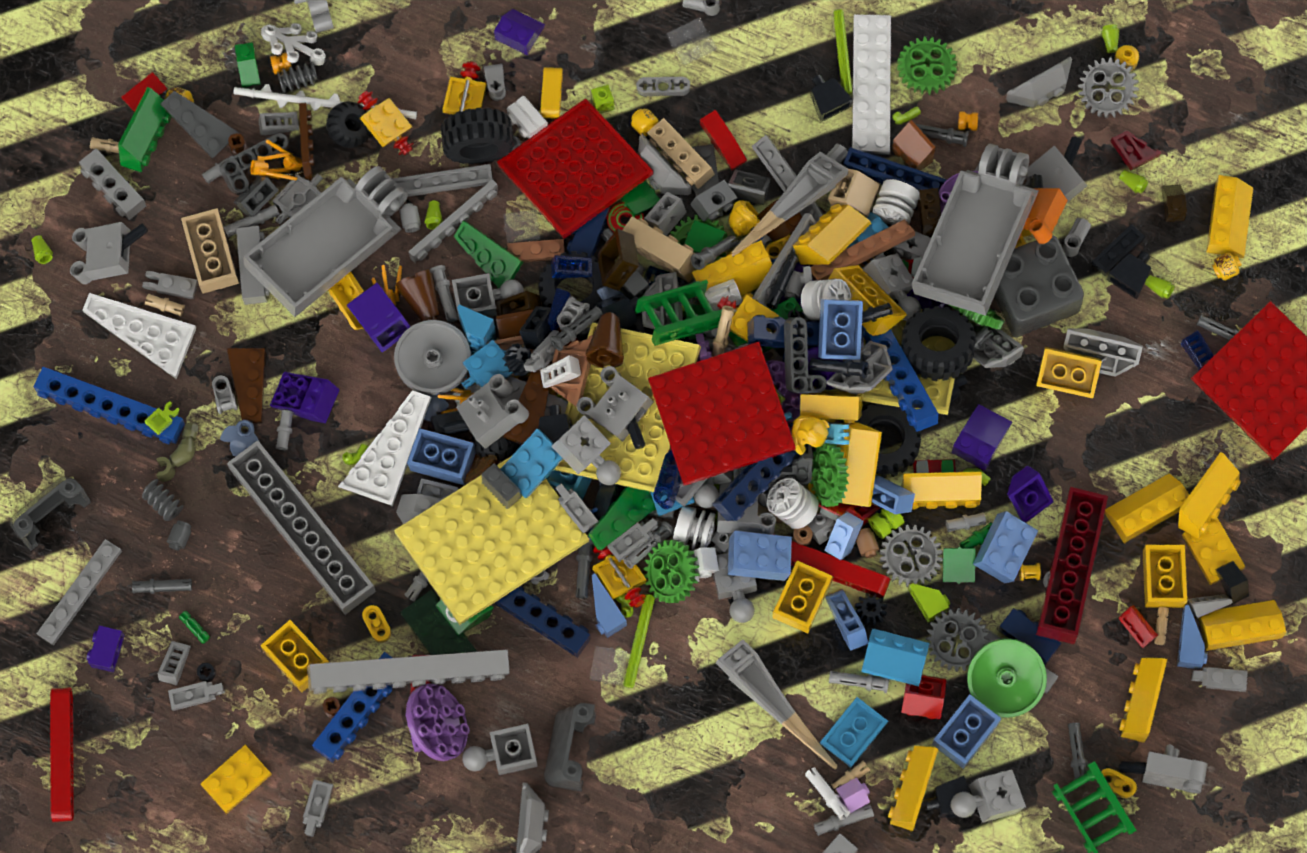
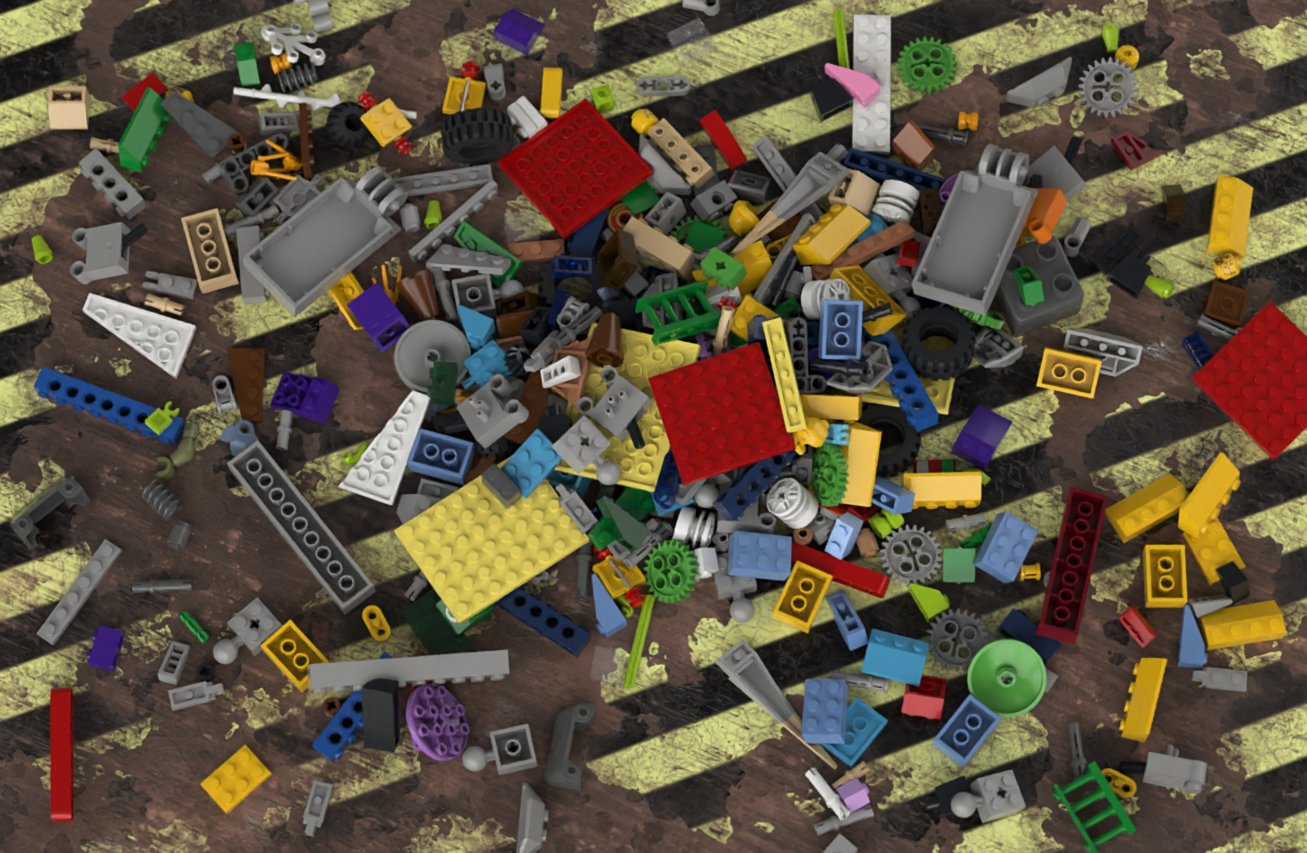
(68, 107): none -> tan slope
(242, 625): none -> light grey brick
(381, 714): none -> black brick
(443, 372): none -> clear green brick
(467, 260): none -> light grey wing
(624, 527): none -> dark green slope
(723, 269): none -> bright green brick
(784, 375): none -> light yellow plate
(825, 711): none -> medium blue brick
(856, 84): none -> bright pink slope
(879, 610): black gear -> none
(908, 253): none -> red plate
(909, 115): lime arm -> none
(913, 787): yellow slope -> none
(1028, 285): none -> green slope
(1028, 493): dark purple slope -> none
(1135, 182): lime cone -> none
(1161, 625): tan axle -> none
(1227, 304): none -> reddish brown plate

